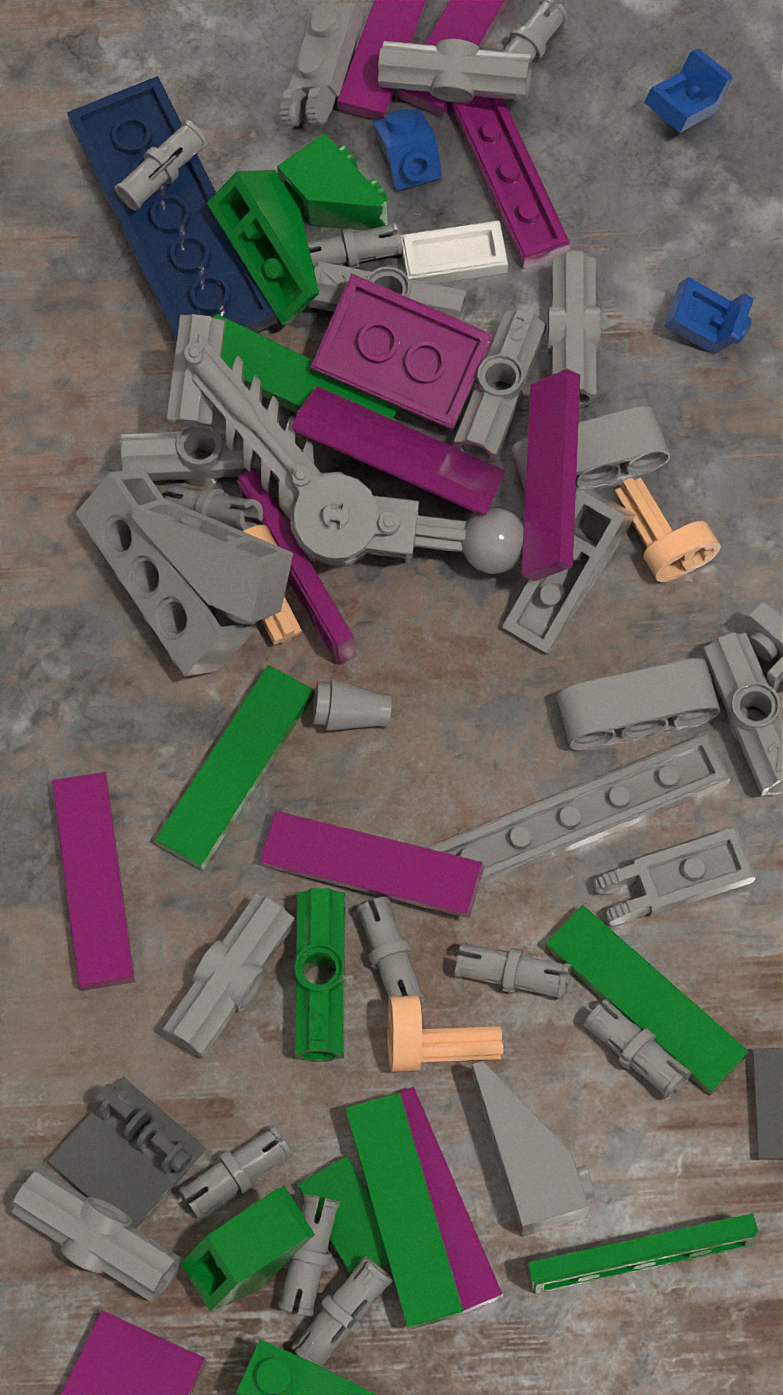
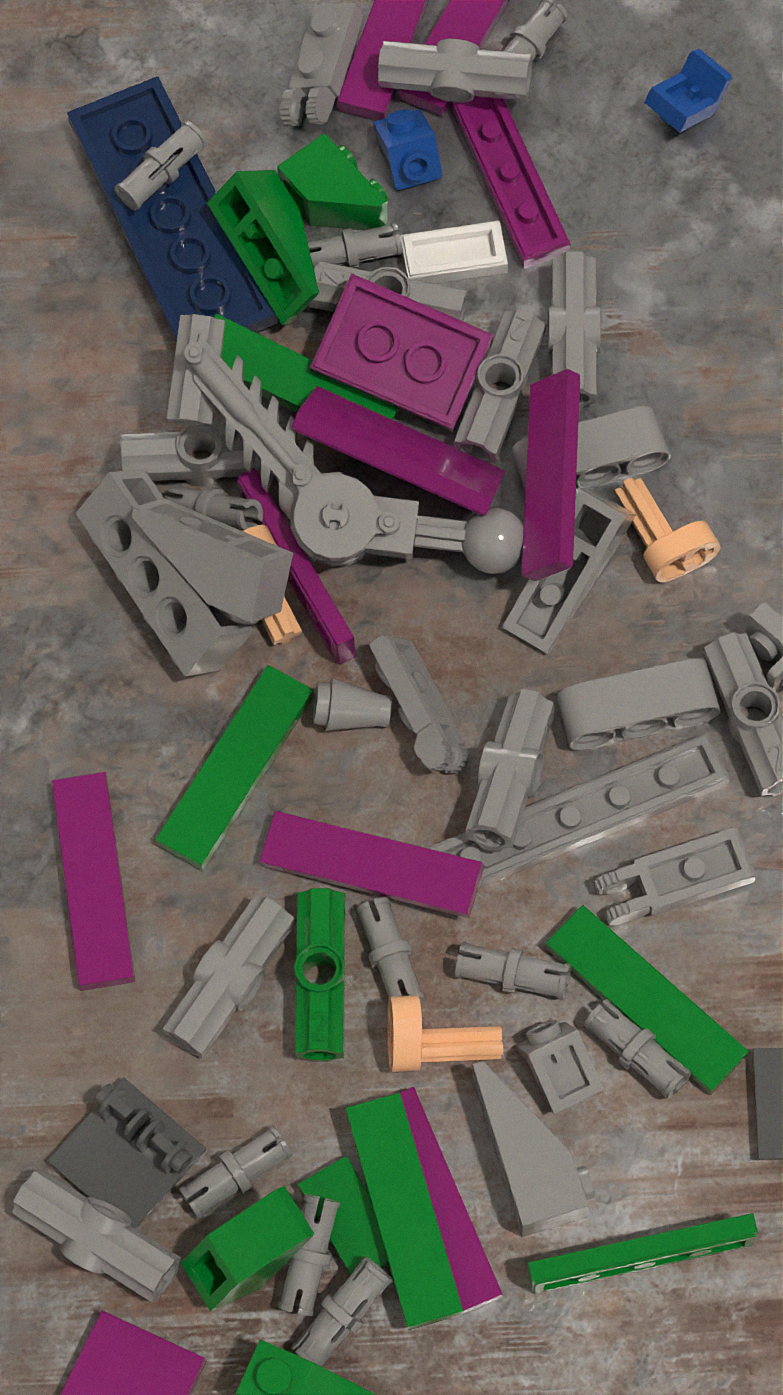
(420, 704): none -> light grey hinge
(510, 770): none -> light grey piece
(560, 1064): none -> light grey bracket
(708, 317): blue bracket -> none

